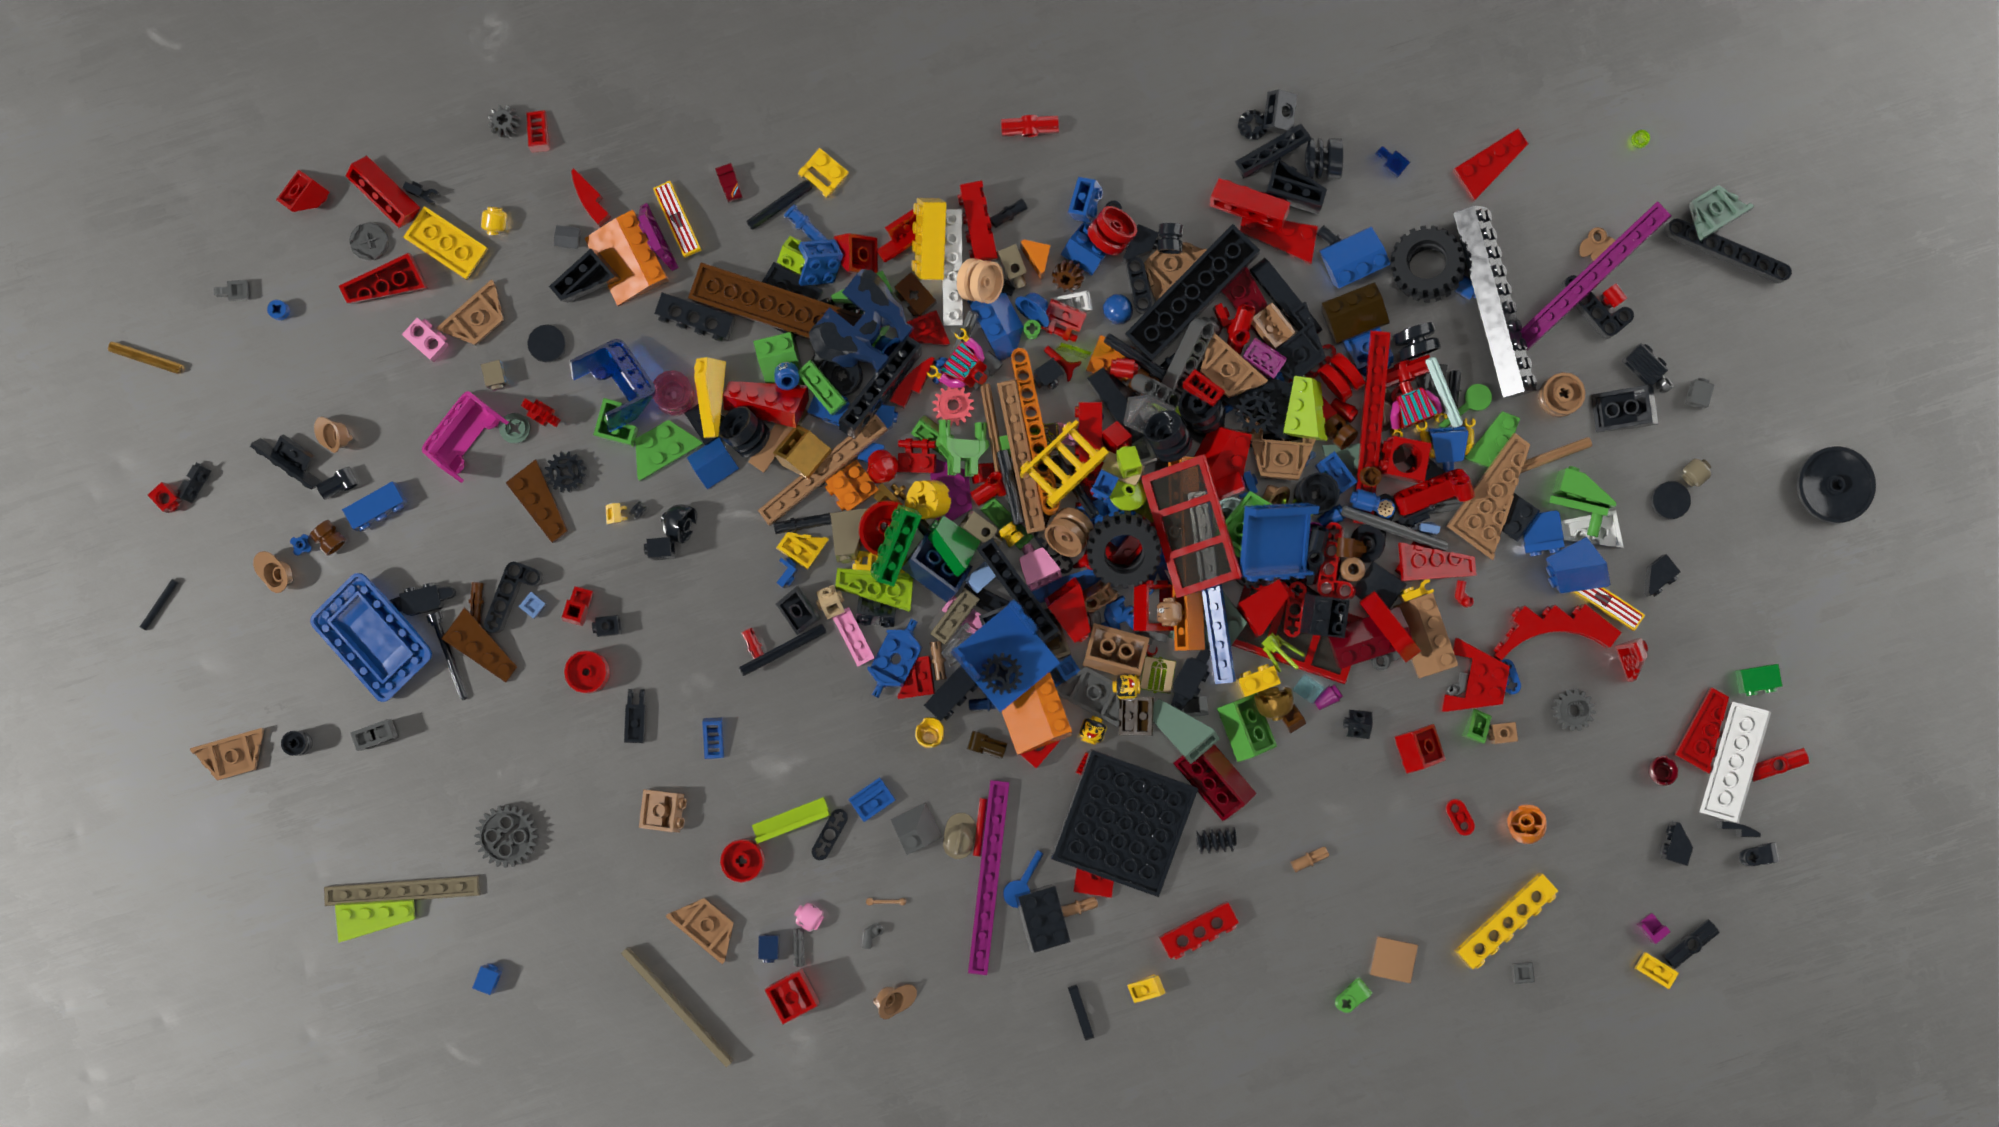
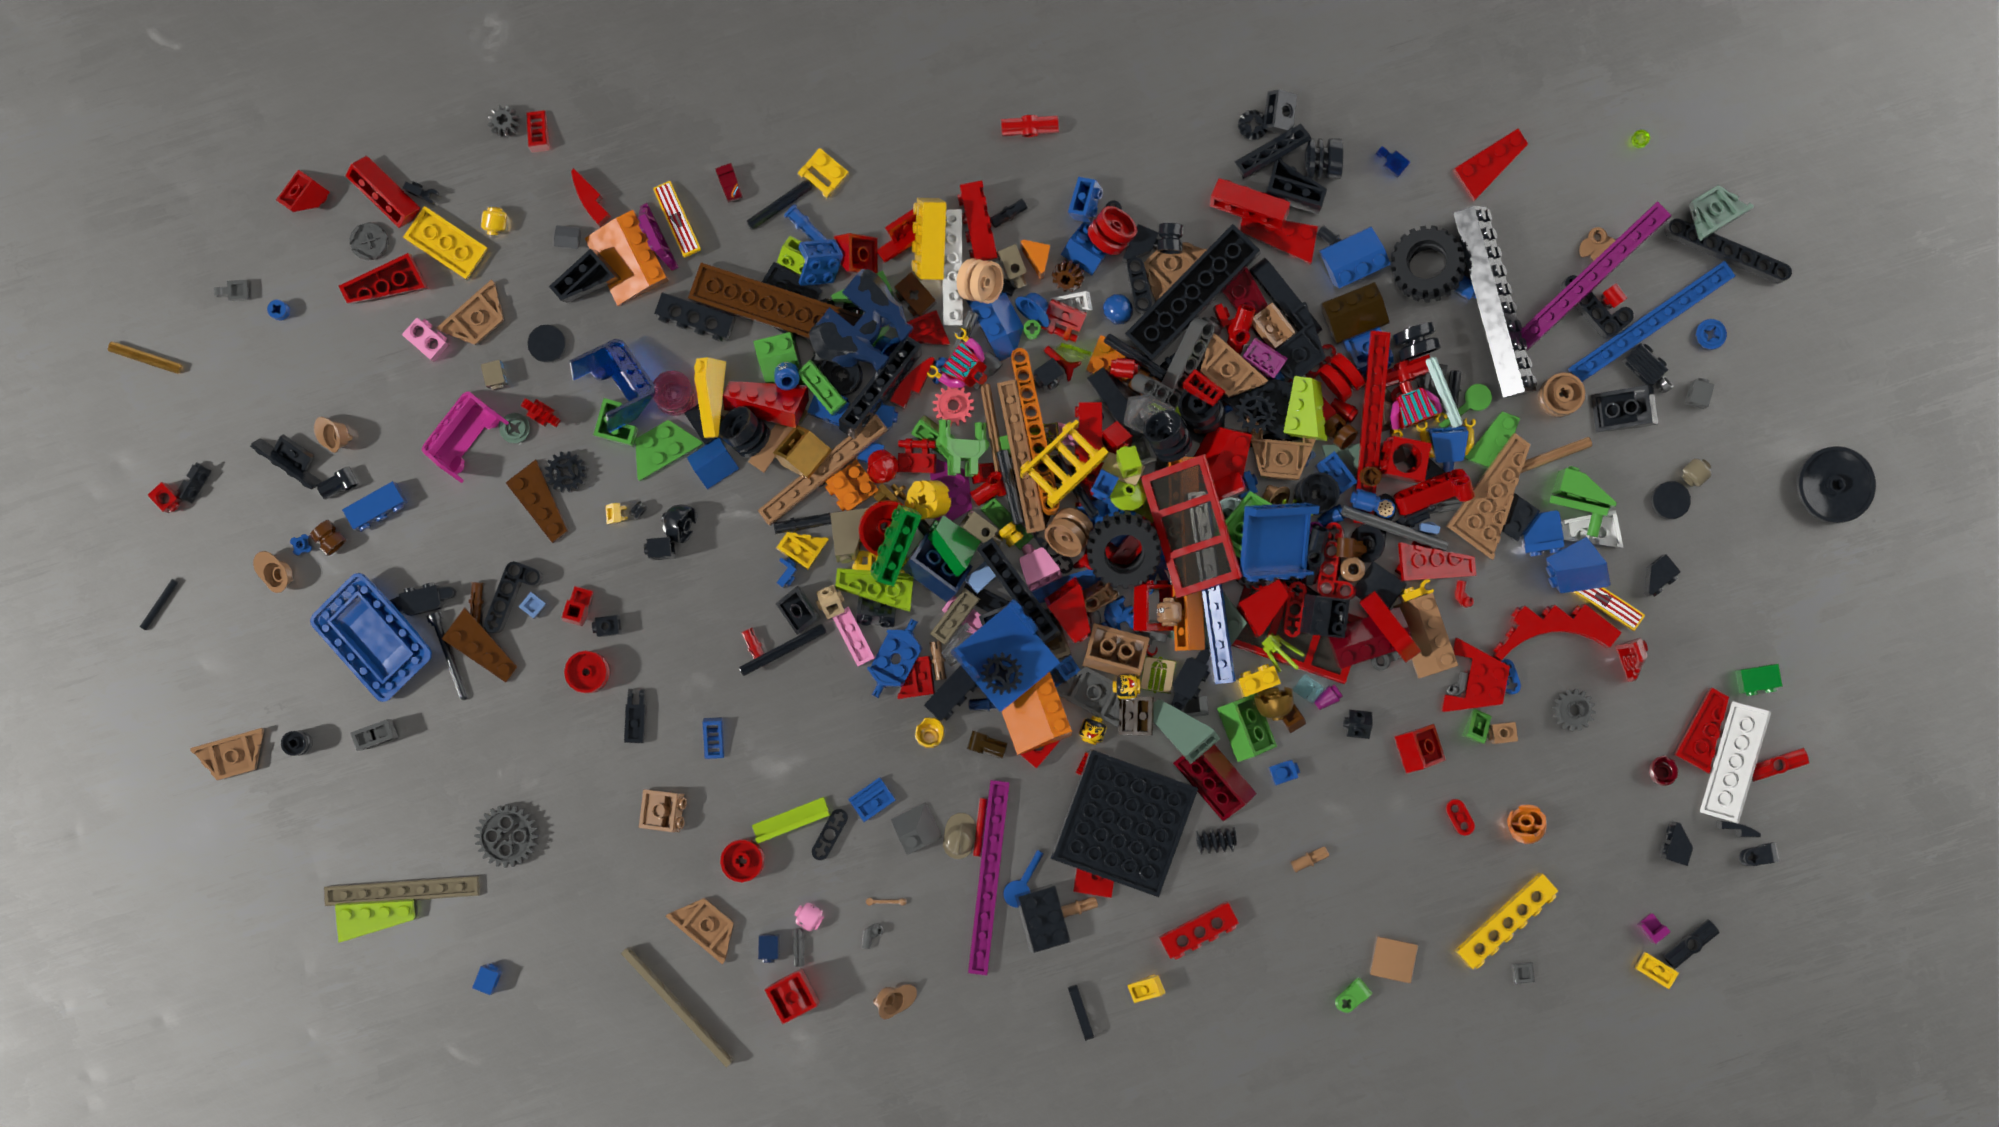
(1284, 772): none -> blue bracket
(1652, 321): none -> blue plate
(1719, 332): none -> blue gear

